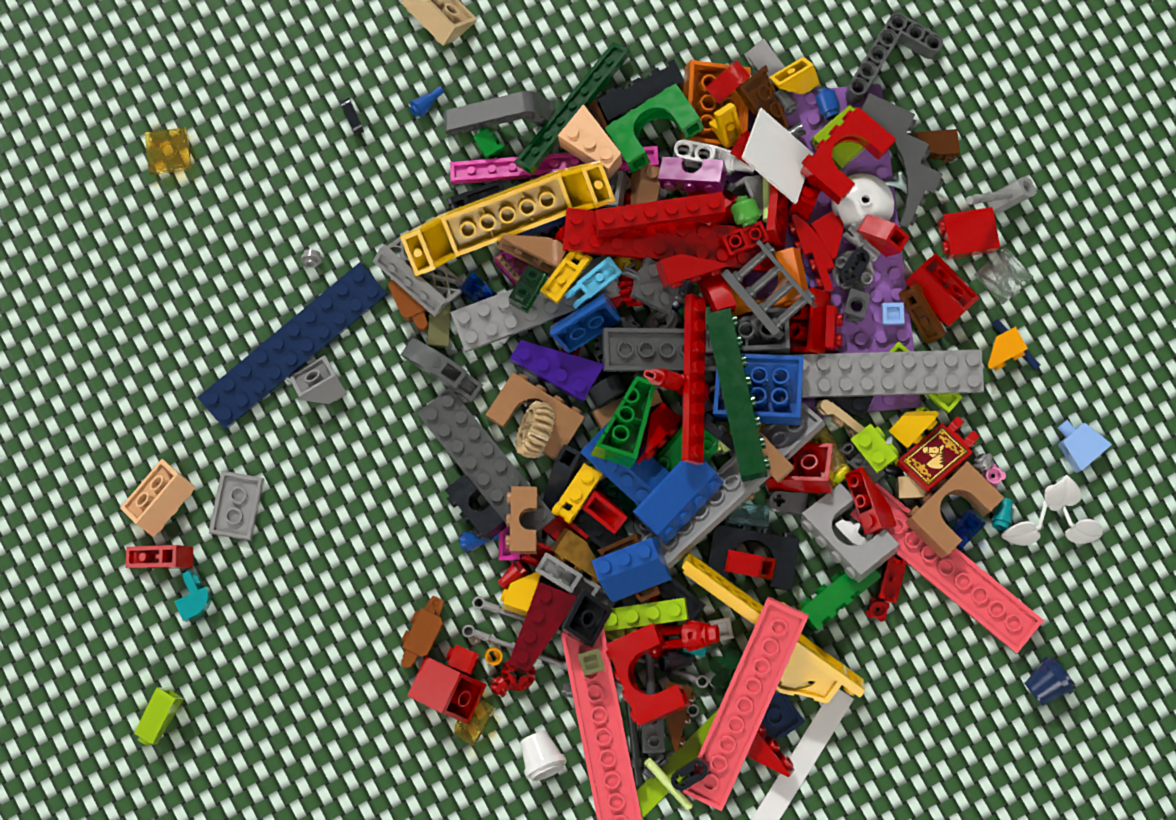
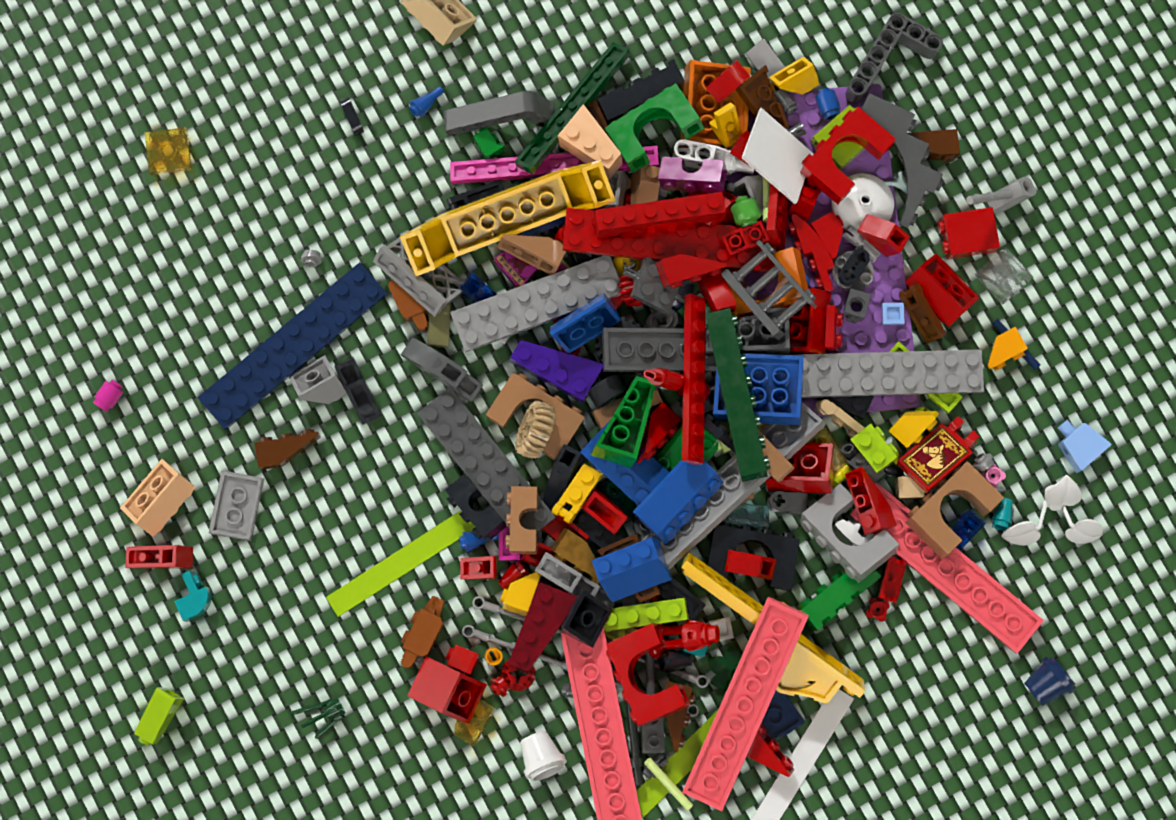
(108, 395): none -> dark pink brick
(278, 452): none -> reddish brown slope
(333, 710): none -> dark green plant
(357, 390): none -> black slope
(398, 564): none -> lime sticker
(478, 568): none -> slope
(524, 292): clear green hips -> none
(565, 276): yellow plate -> none
(591, 662): olive panel -> none
(595, 281): medium azure hinge -> none
(687, 770): black beam -> none

